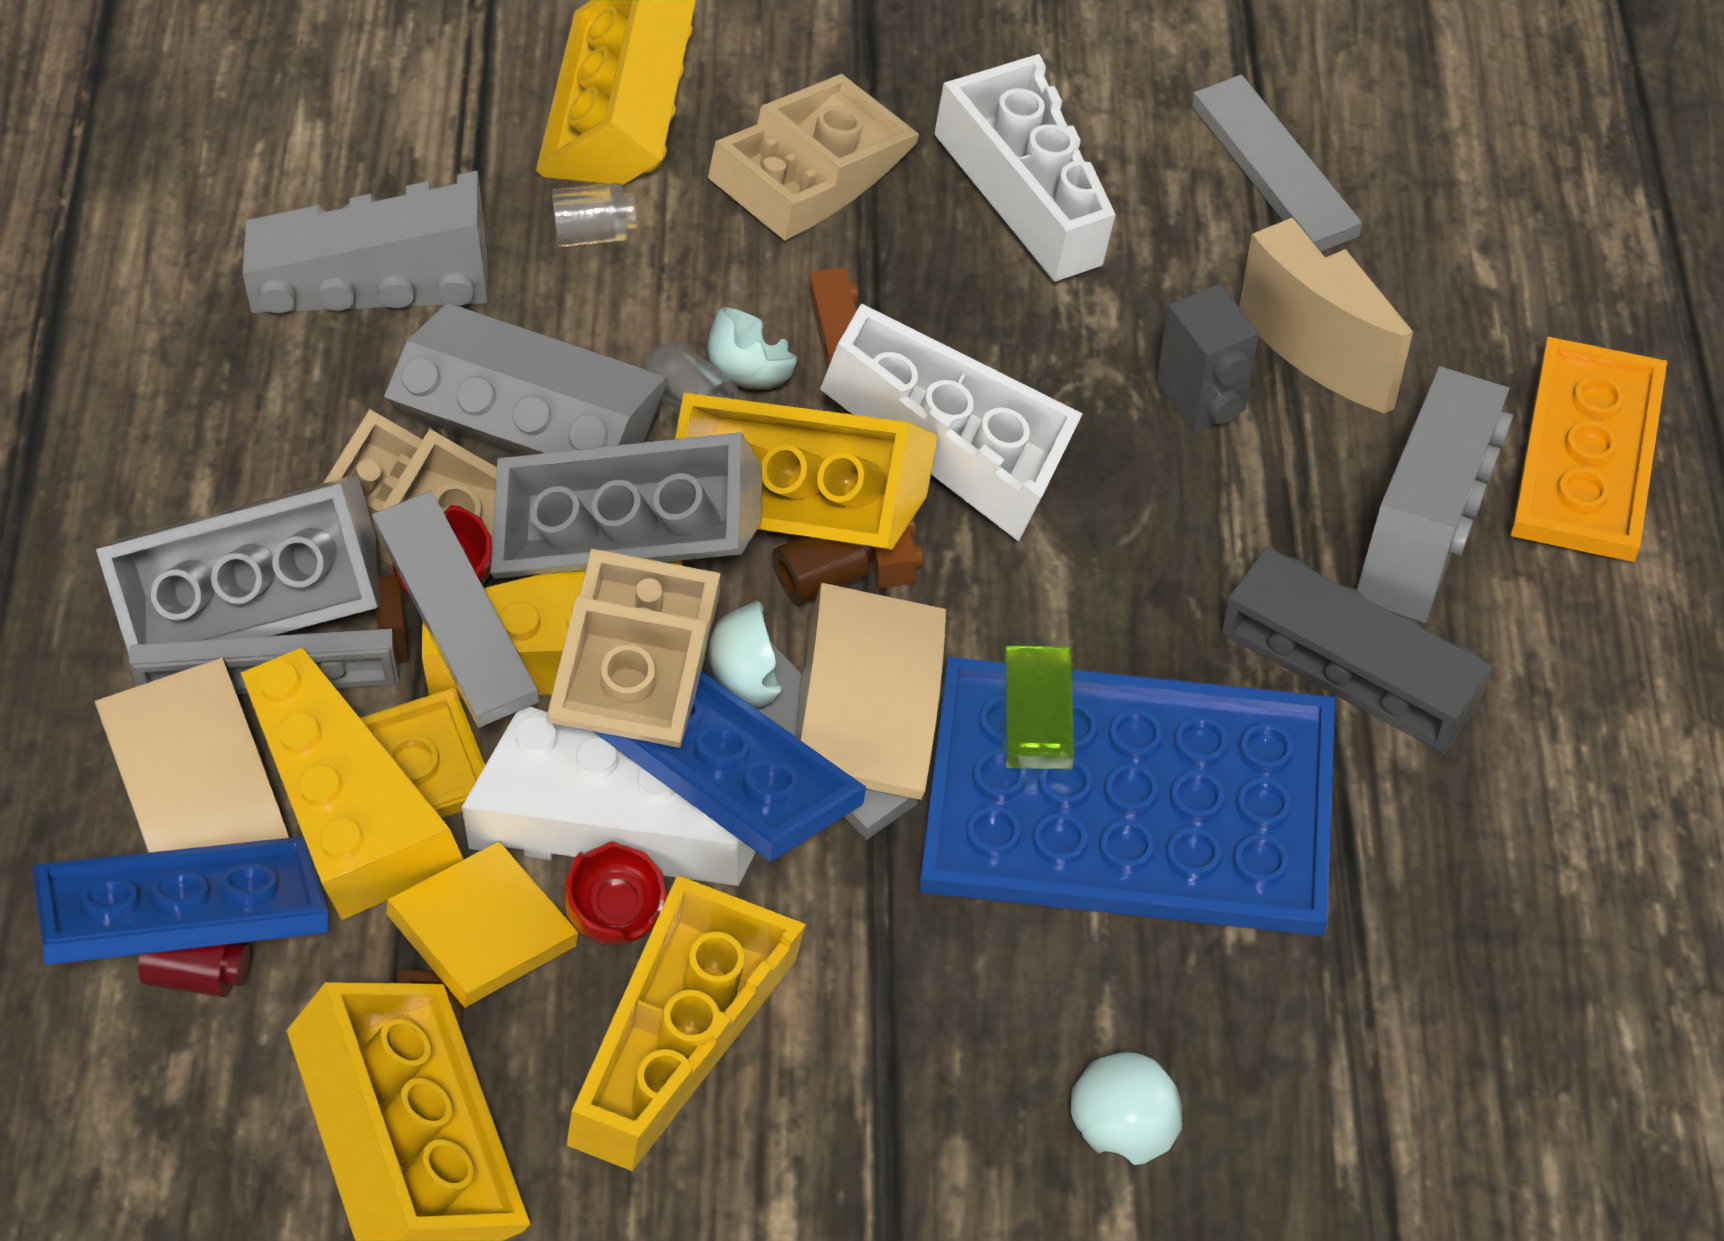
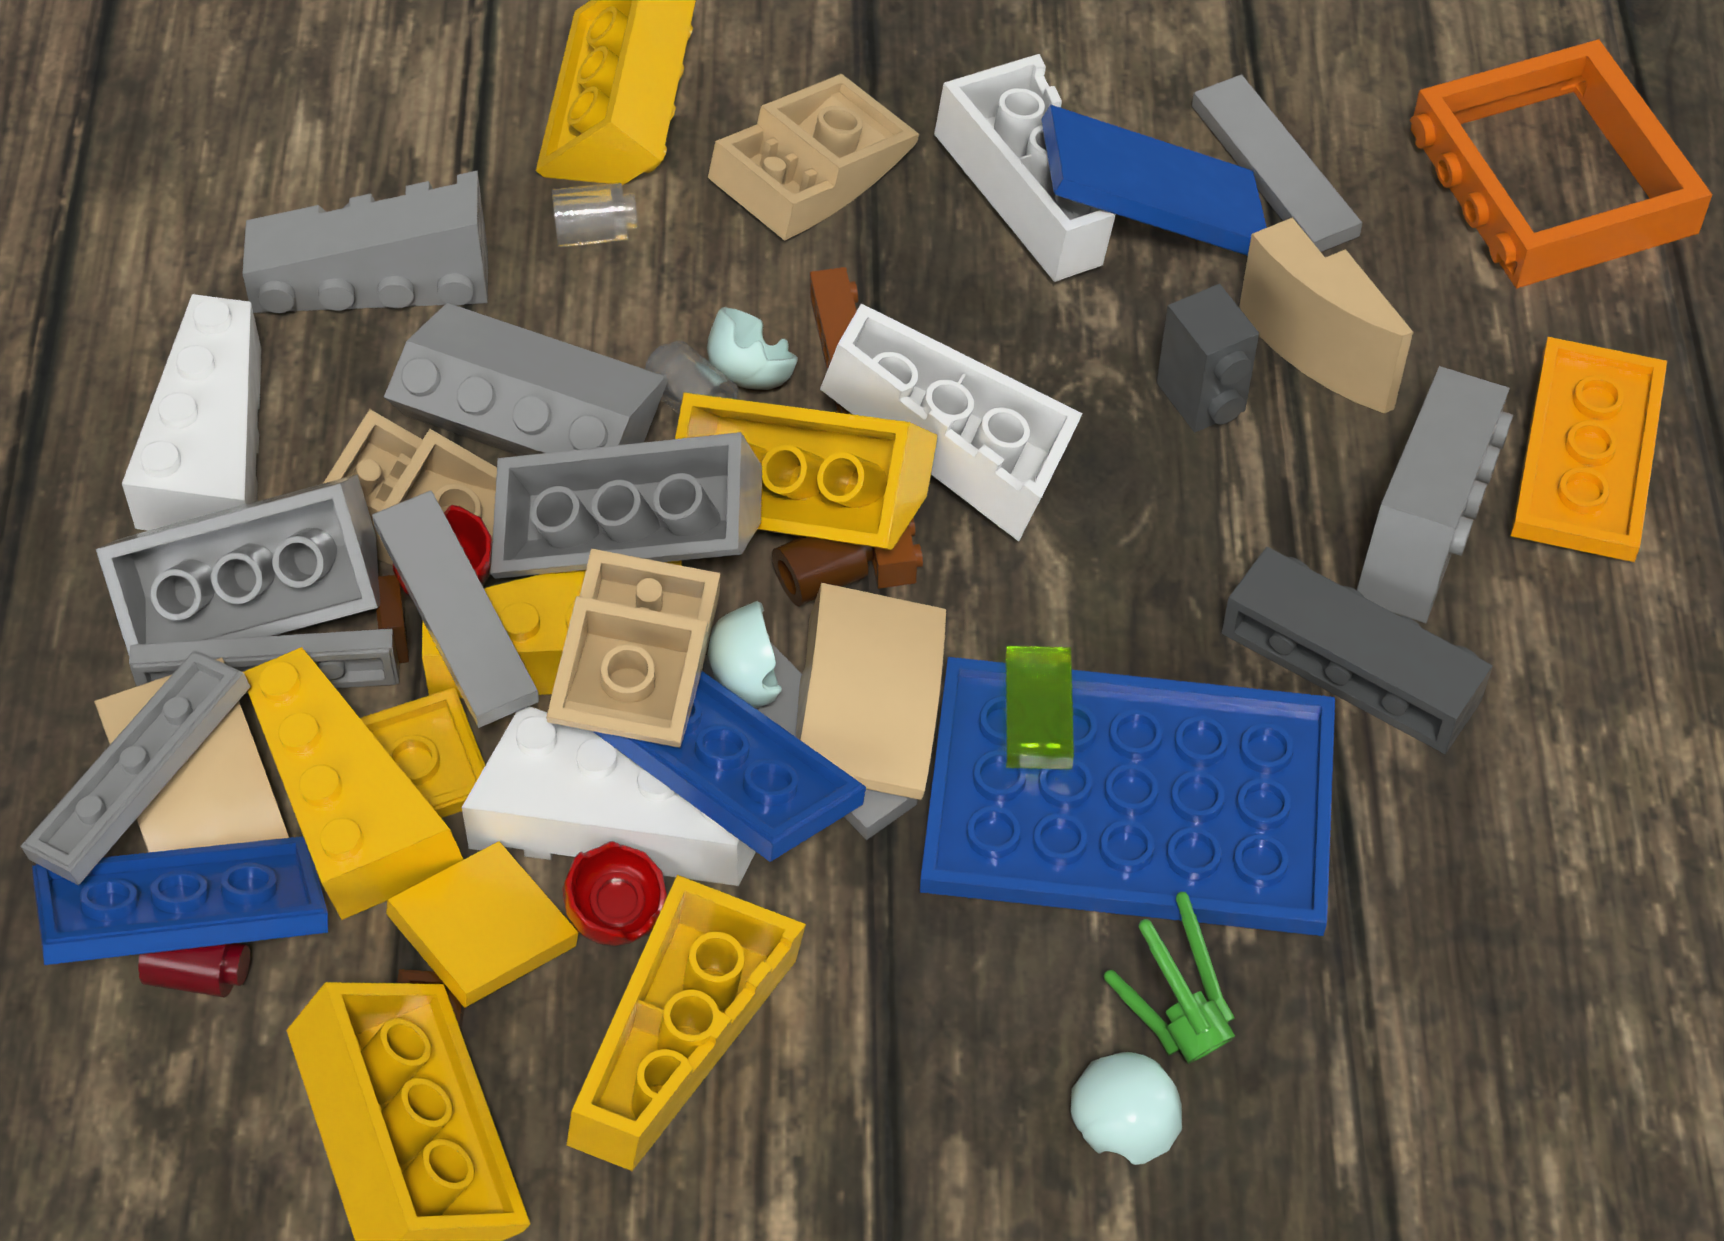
(135, 767): none -> light grey tile
(202, 422): none -> white wedge
(1151, 180): none -> blue tile
(1195, 1024): none -> bright green plant
(1674, 187): none -> orange window

